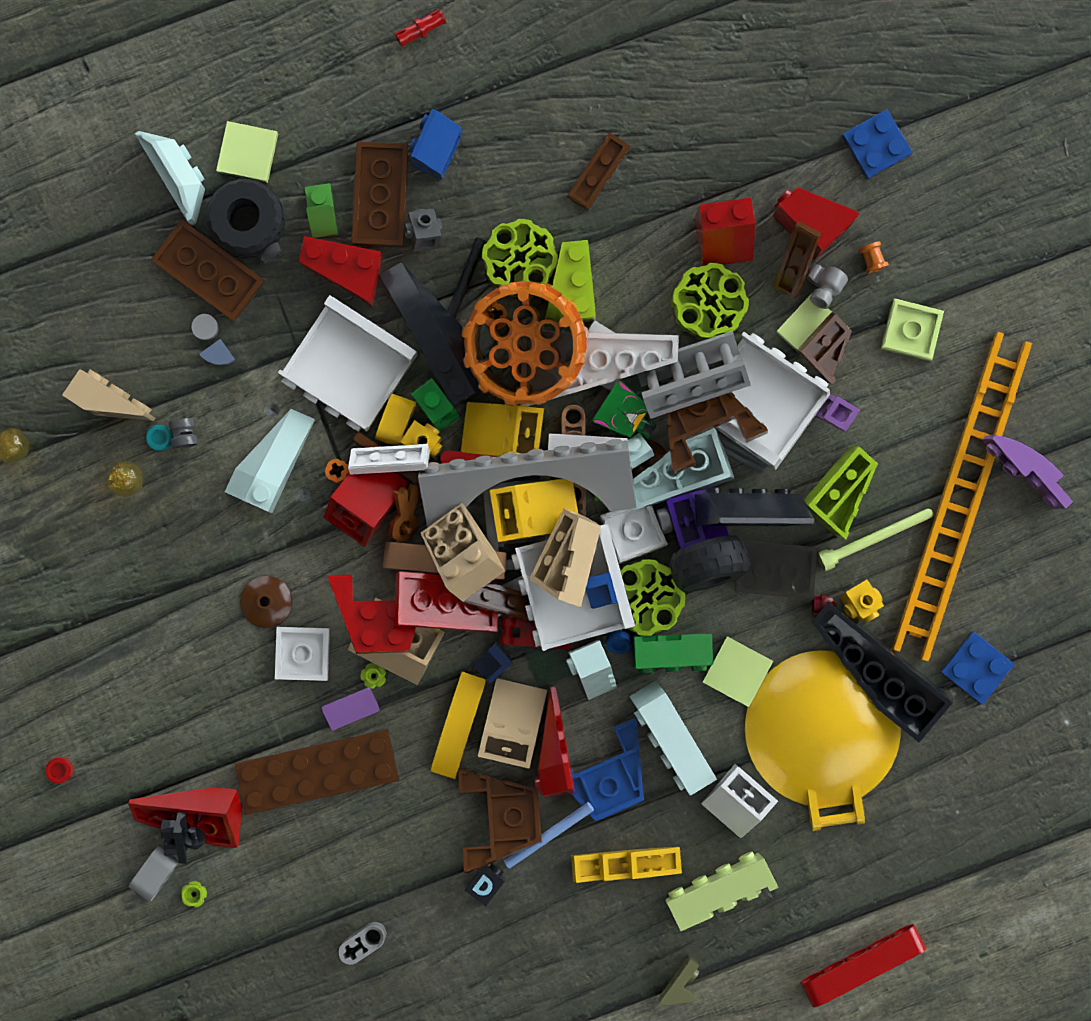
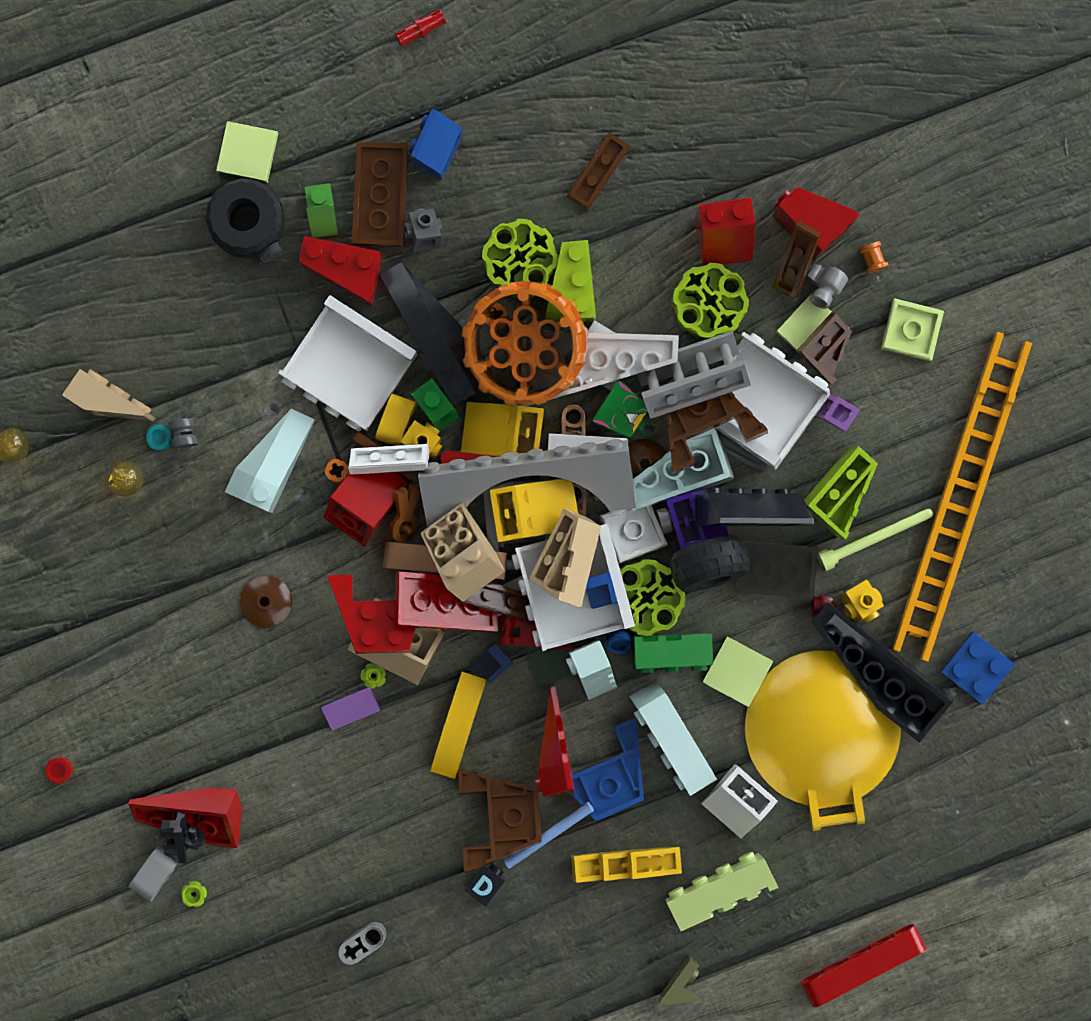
(176, 172): light aqua wedge -> none
(205, 327): light grey tile -> none
(208, 270): reddish brown plate -> none
(218, 354): sand blue tile -> none
(302, 653): white plate -> none
(316, 771): reddish brown plate -> none
(466, 277): black bar -> none
(512, 723): tan slope -> none
(639, 450): light aqua plate -> none
(877, 144): blue plate -> none
(1023, 461): medium lavender slope -> none

